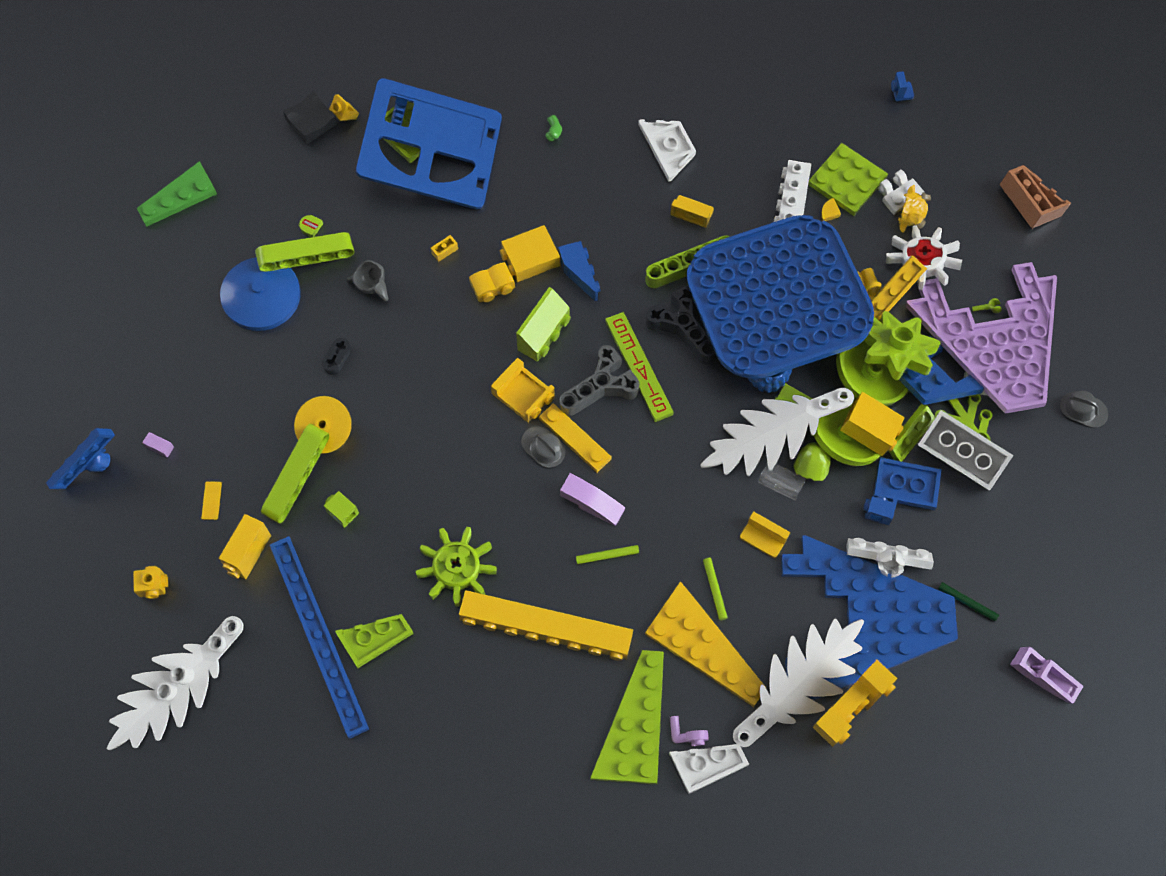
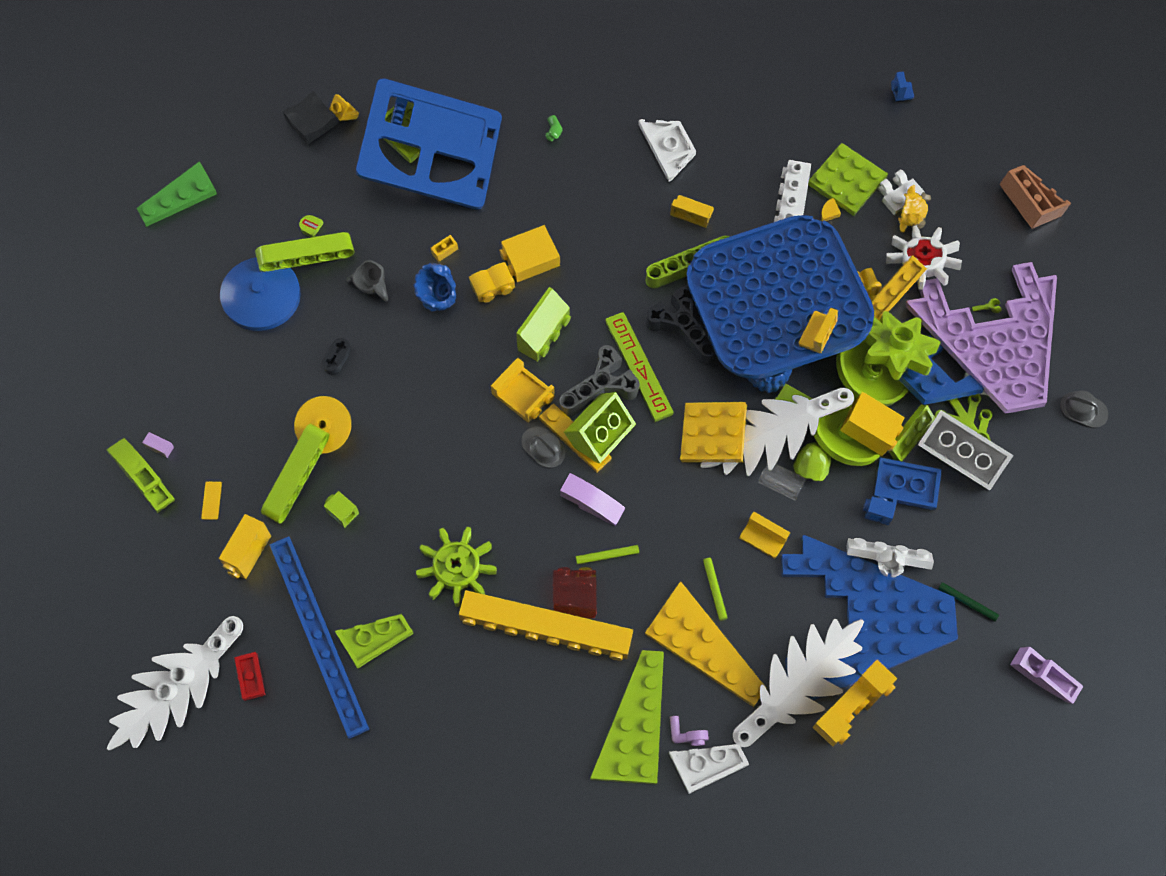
(87, 456): blue plate -> none
(141, 474): none -> lime slope
(150, 582): yellow brick -> none
(249, 676): none -> red plate
(435, 287): none -> blue hair
(575, 591): none -> clear red bracket
(576, 267): blue slope -> none
(600, 427): none -> lime slope
(713, 432): none -> yellow plate
(818, 330): none -> yellow panel

